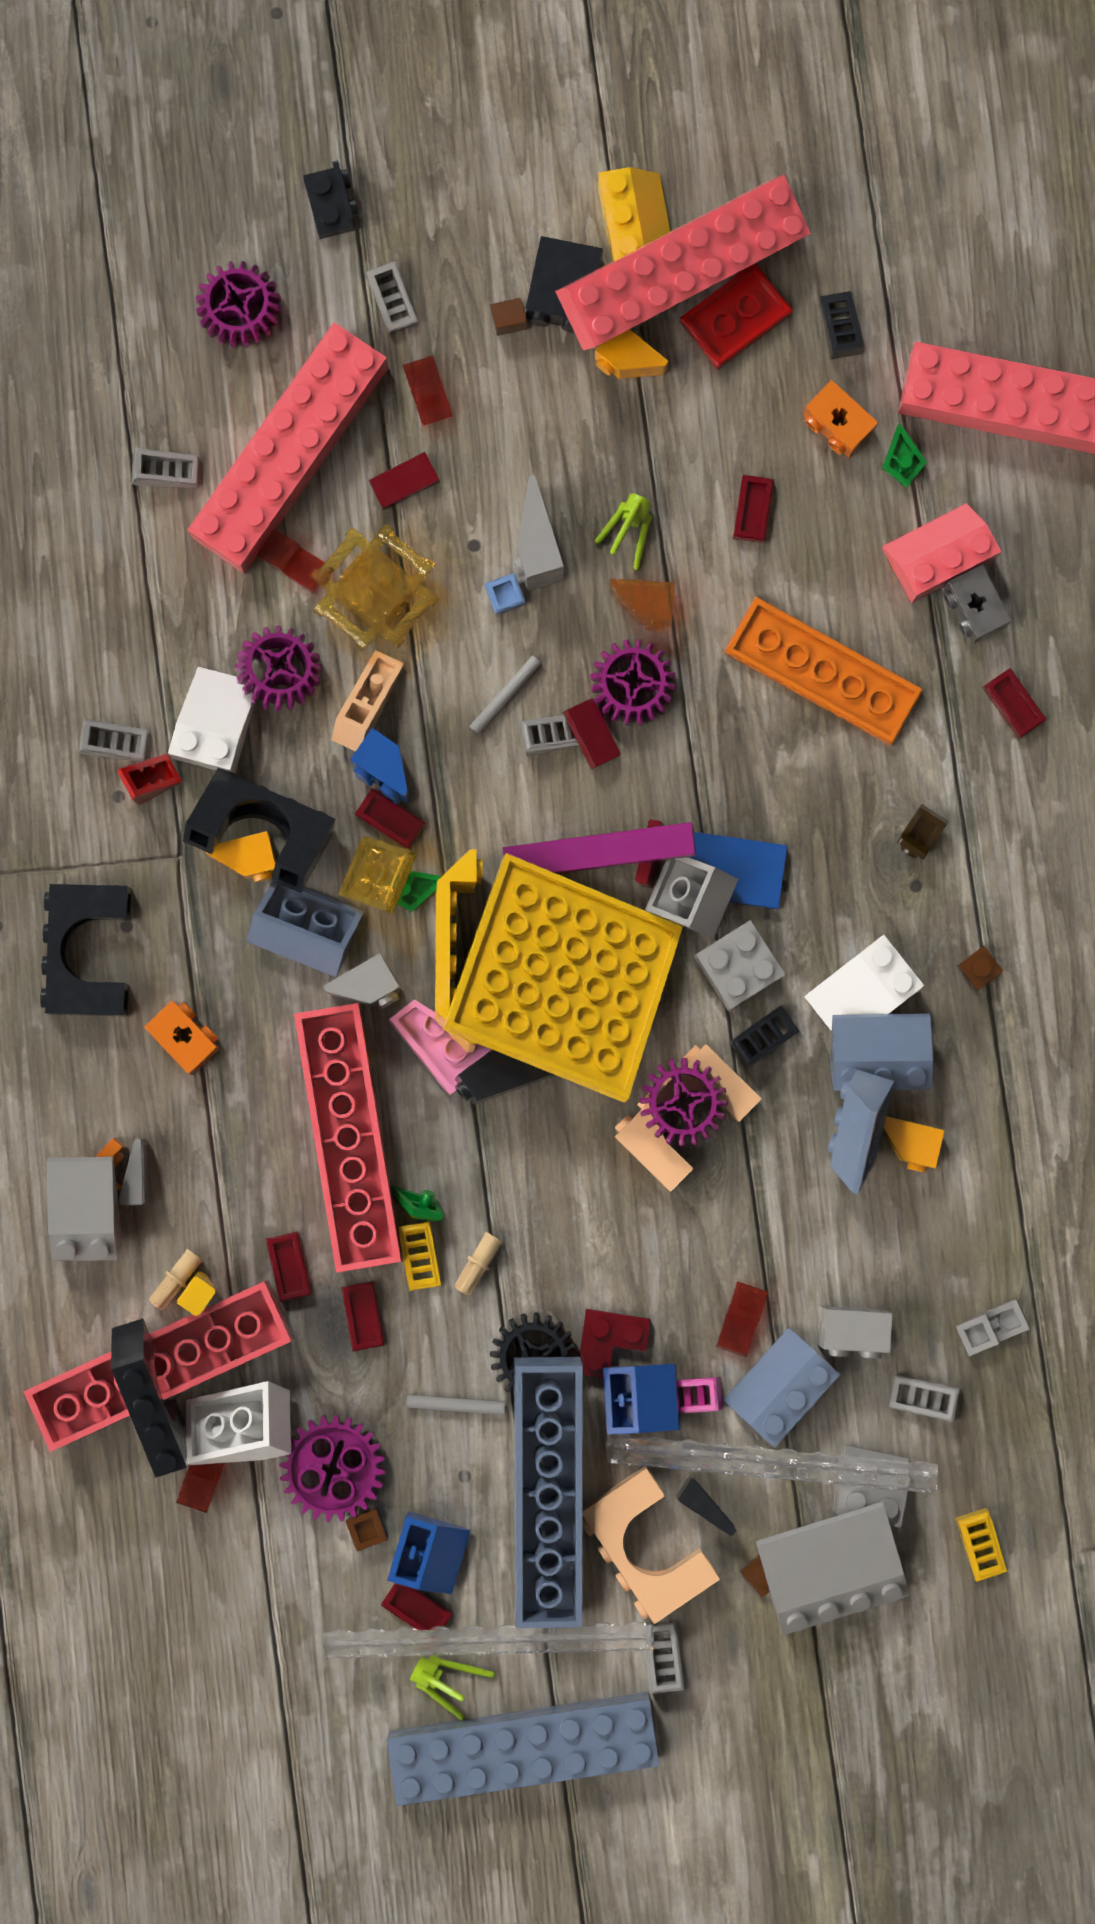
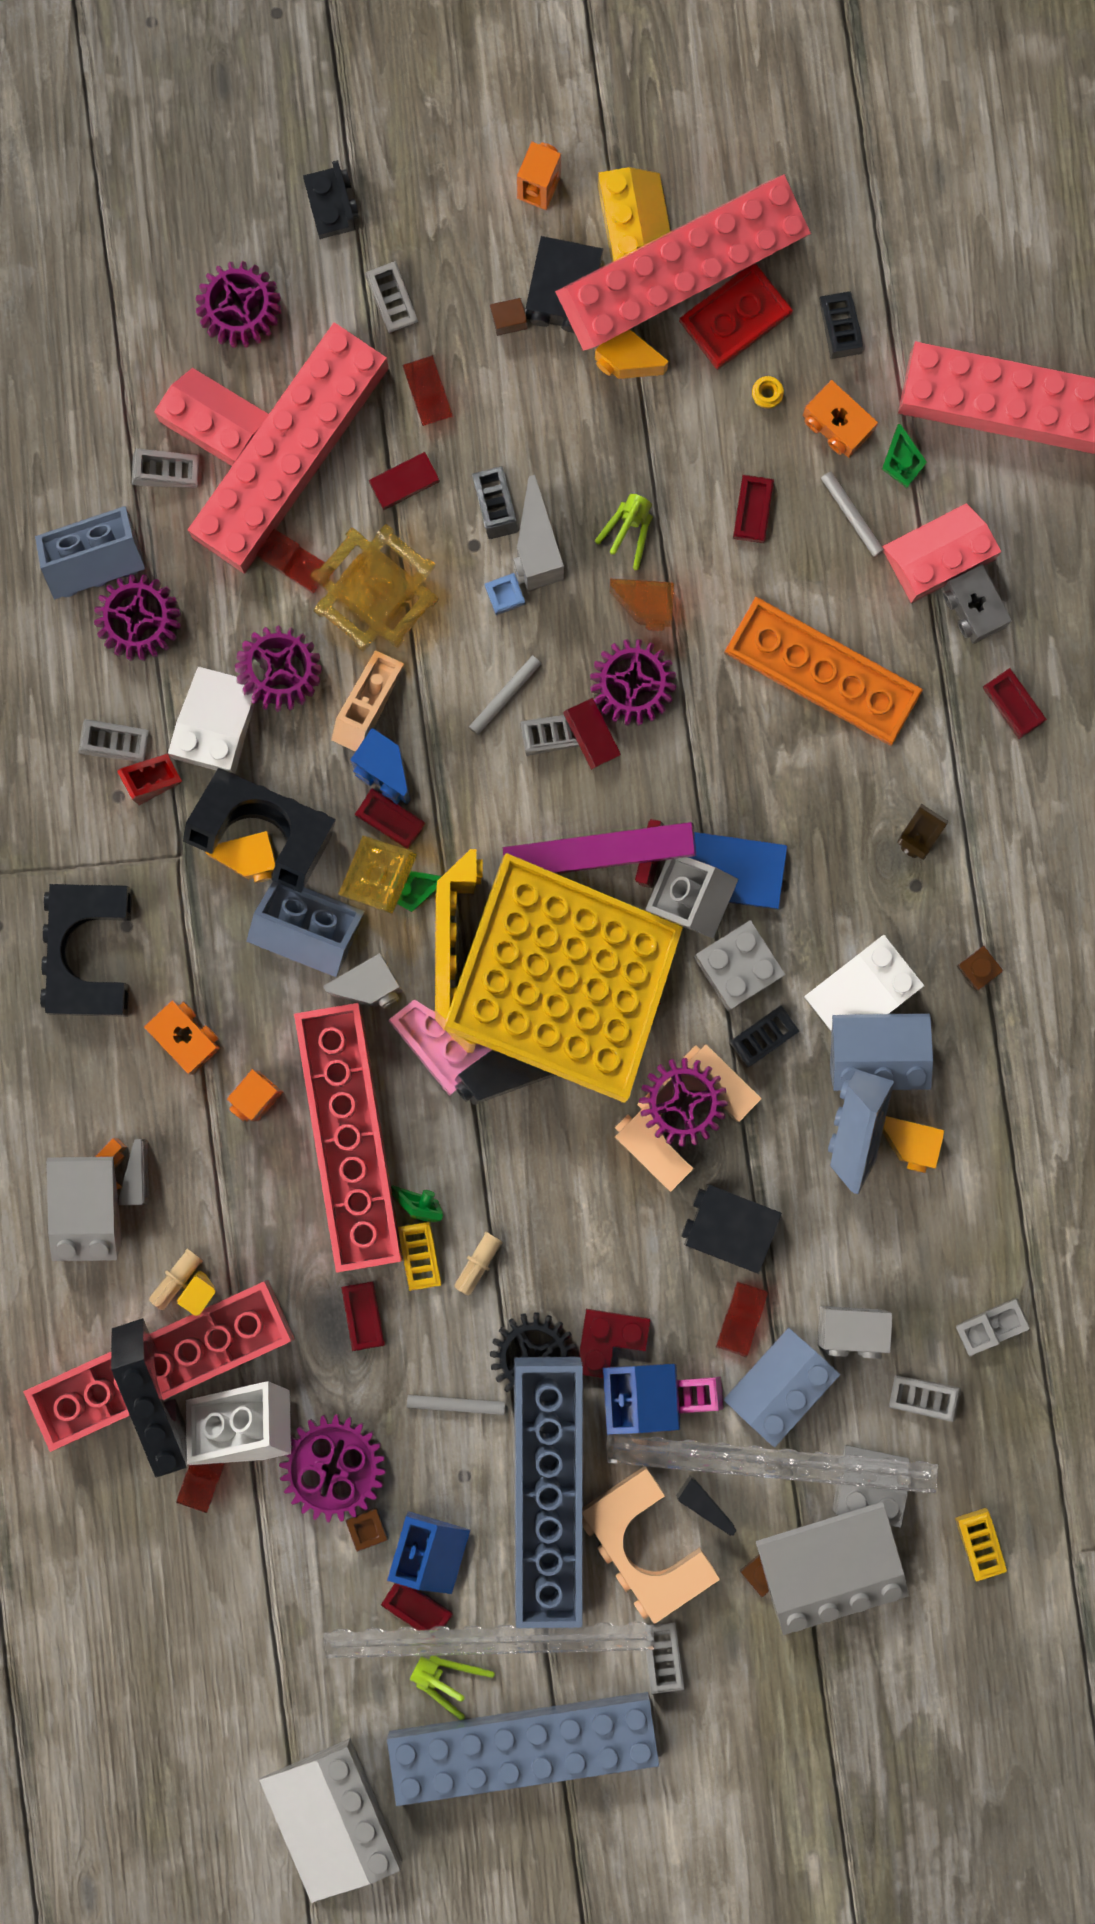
(89, 553): none -> sand blue slope
(134, 630): none -> magenta gear
(210, 415): none -> coral slope
(253, 1096): none -> orange brick
(288, 1266): dark red tile -> none
(331, 1822): none -> slope
(502, 521): none -> black slope
(539, 175): none -> orange brick
(731, 1228): none -> black brick
(767, 383): none -> yellow plate
(852, 514): none -> light grey bar

